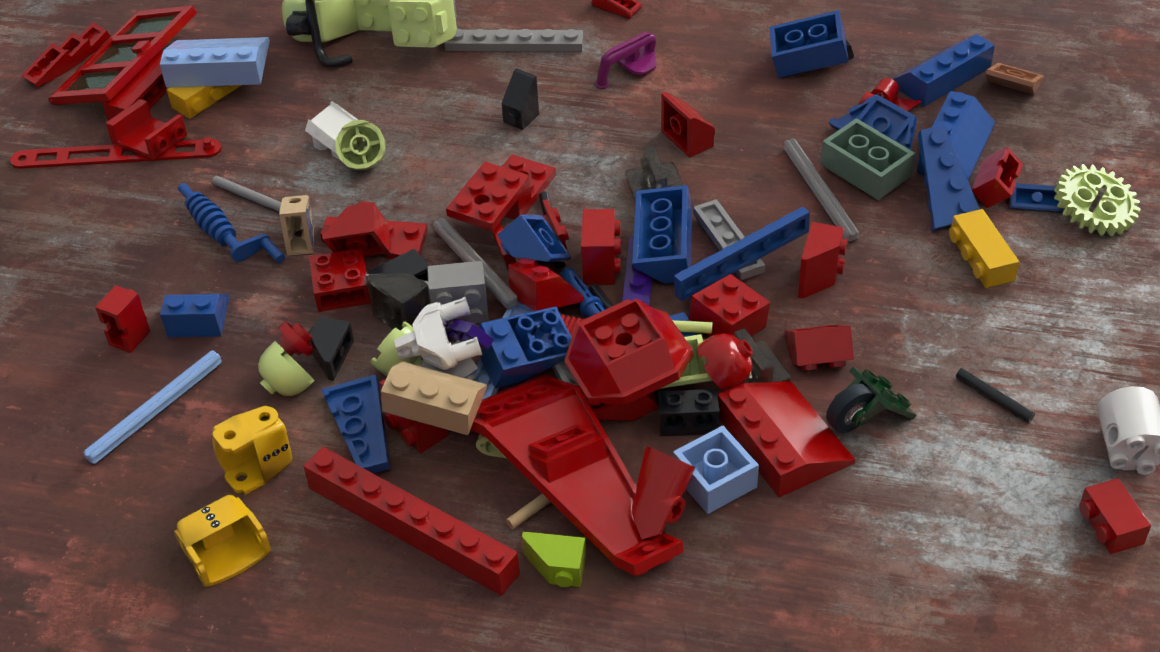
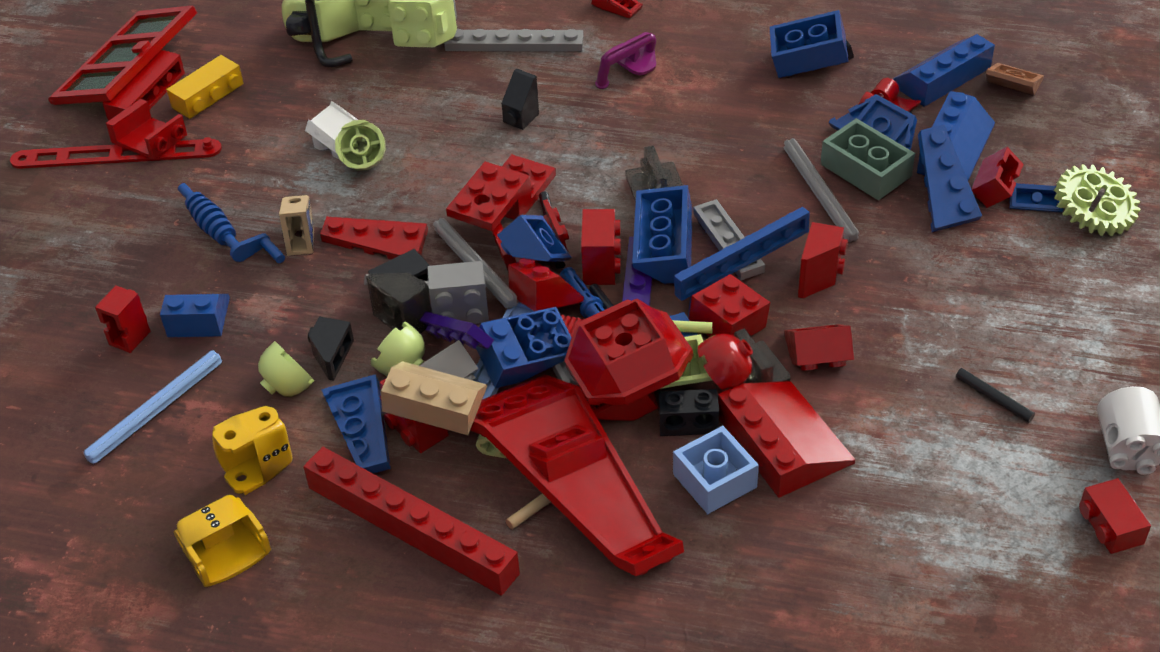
(60, 59): red slope -> none
(214, 62): light blue slope -> none
(246, 193): light grey bar -> none
(295, 339): red plate -> none
(339, 279): red brick -> none
(359, 227): red slope -> none
(431, 338): white connector -> none
(556, 557): lime slope -> none
(659, 492): red panel -> none
(685, 126): red slope -> none
(859, 404): plate -> none
(984, 248): yellow brick -> none

